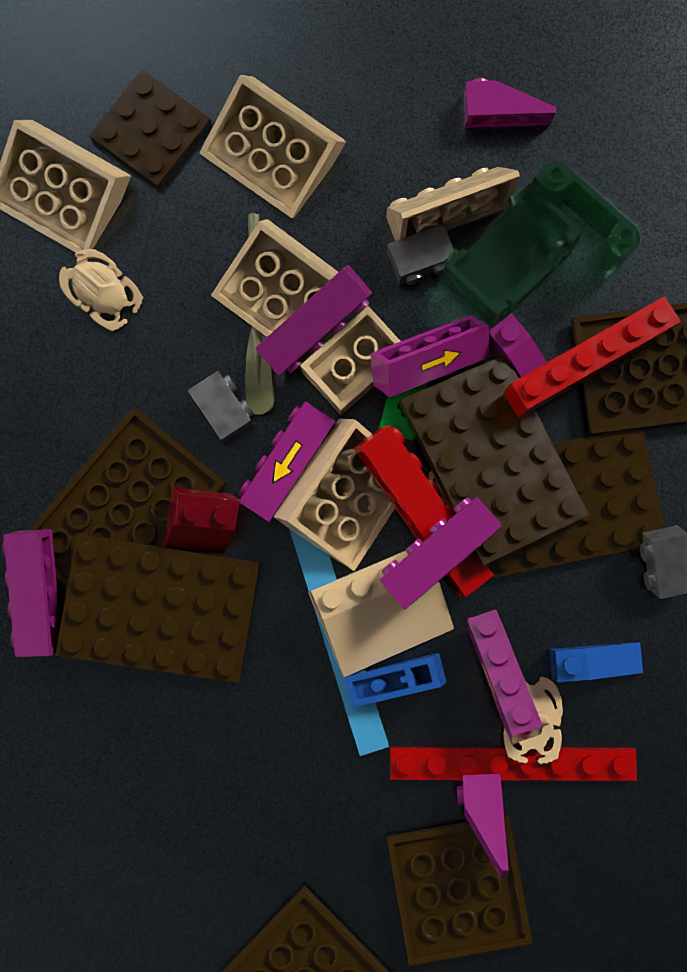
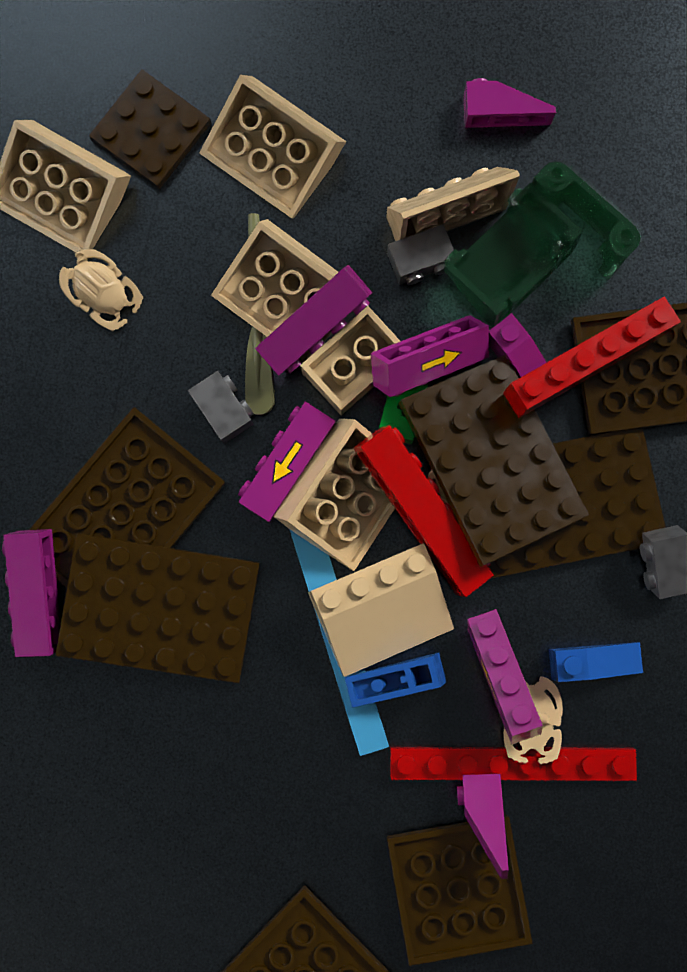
(201, 520): dark red slope -> none
(440, 553): magenta brick -> none

